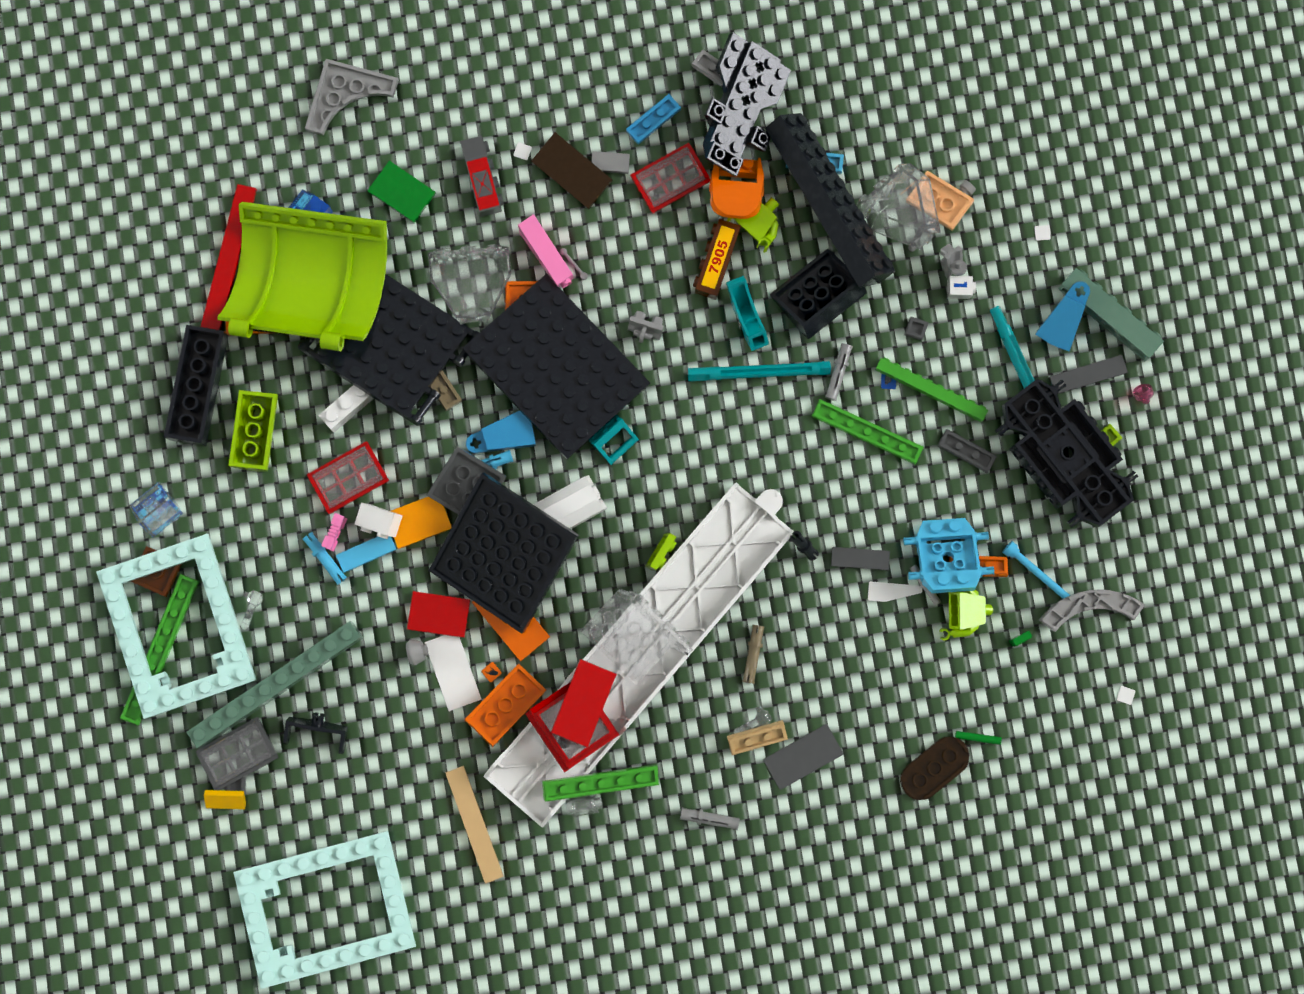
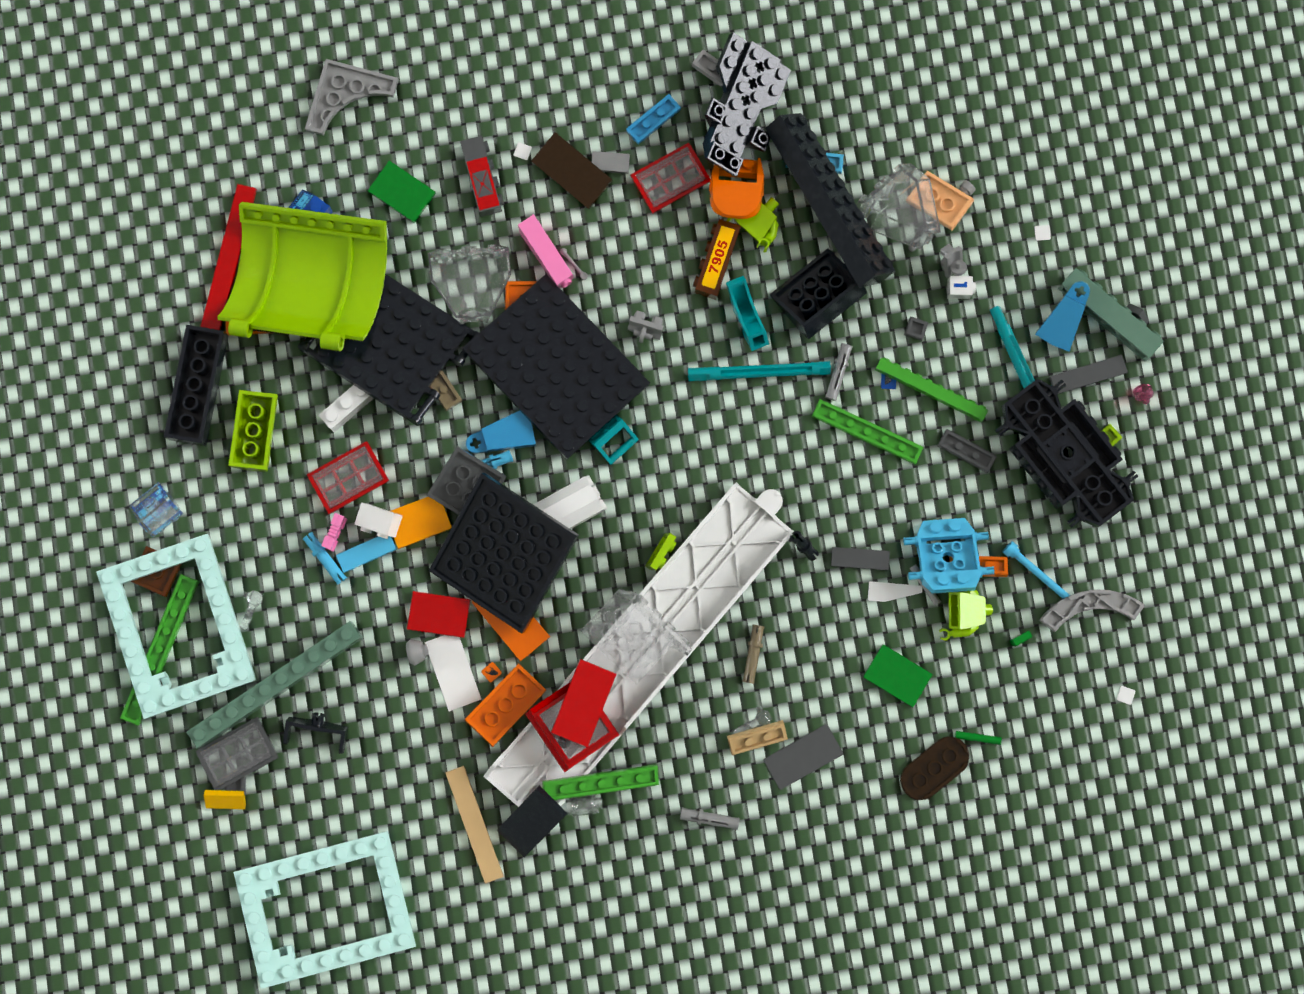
(532, 821): none -> black tile
(897, 675): none -> green tile
(1138, 312): none -> dark grey tile

